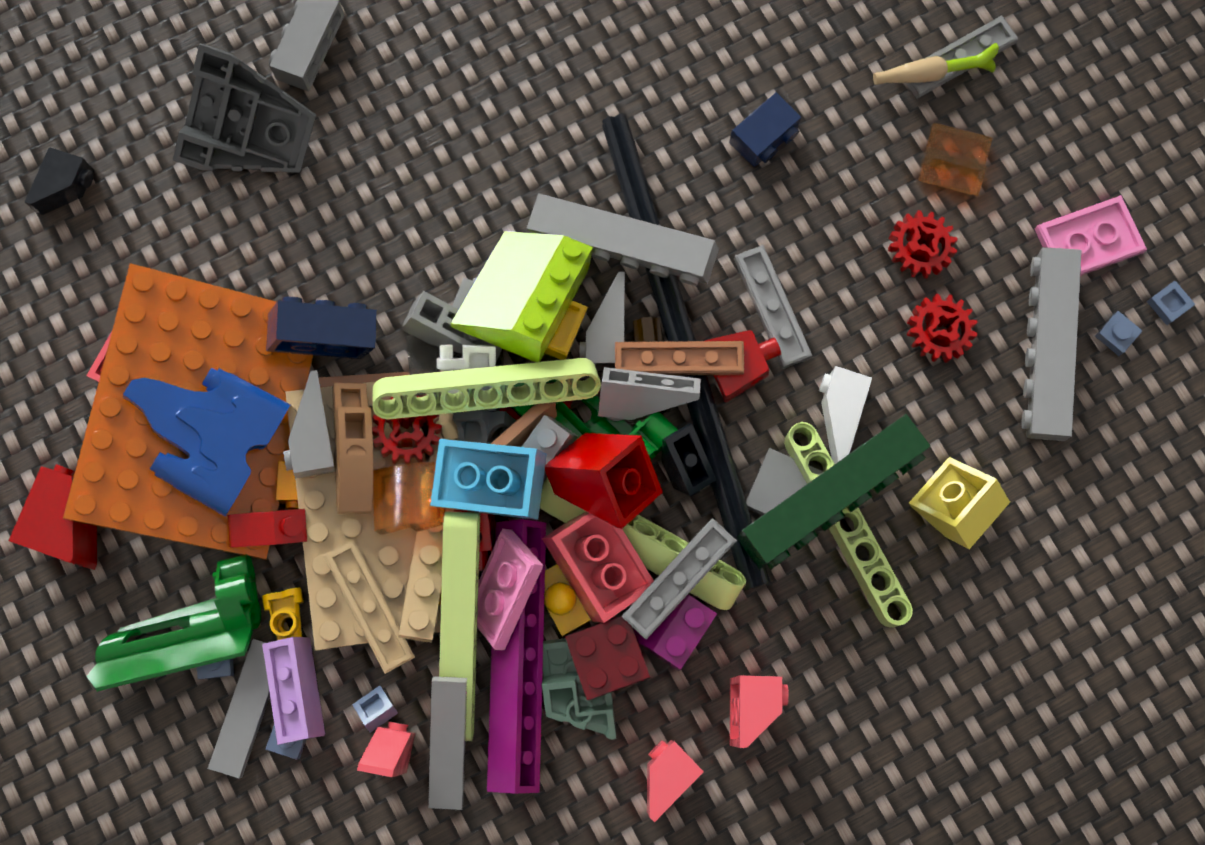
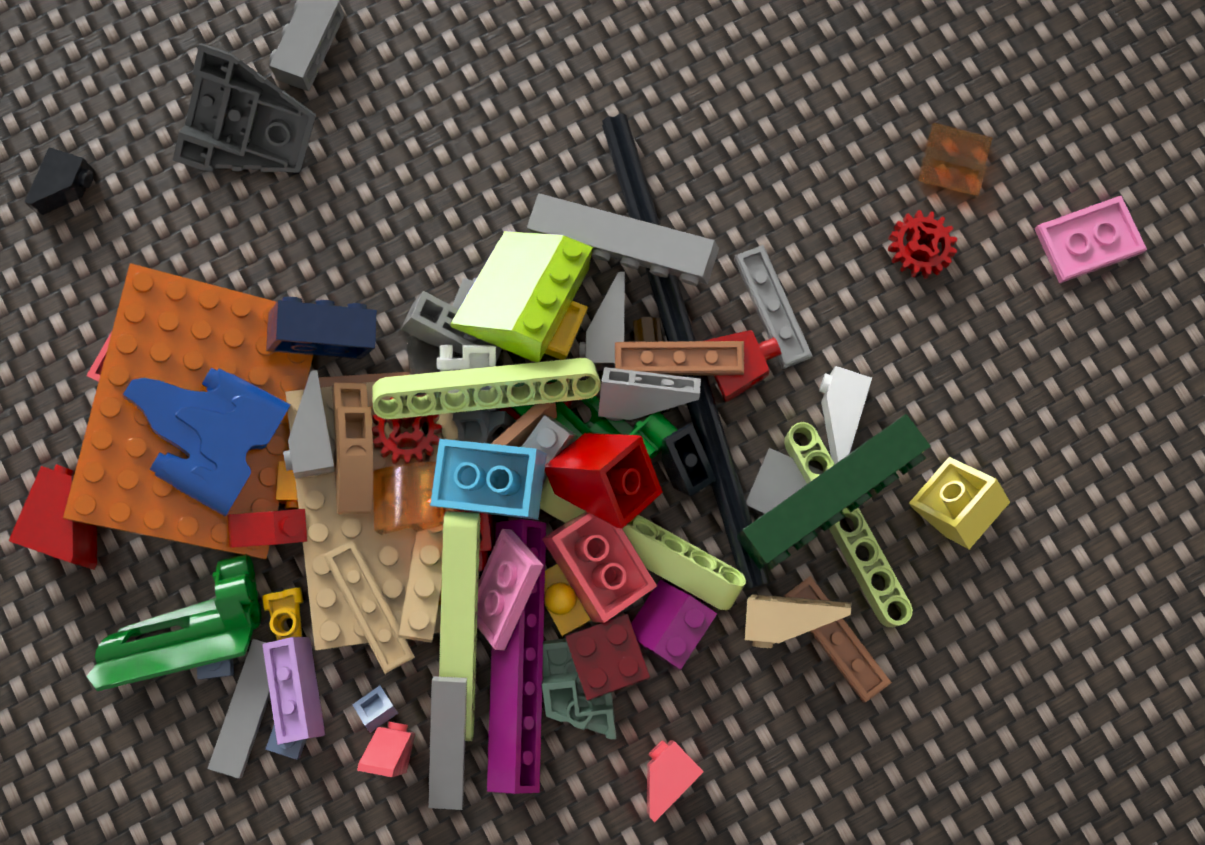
(679, 578): light grey tile -> none
(754, 706): coral slope -> none
(765, 130): dark blue brick -> none
(782, 618): none -> tan slope
(844, 648): none -> nougat tile
(936, 68): tan piece -> none
(948, 339): red gear -> none
(970, 45): light grey tile -> none
(1053, 344): light grey brick -> none
(1118, 333): sand blue plate -> none
(1170, 302): sand blue plate -> none

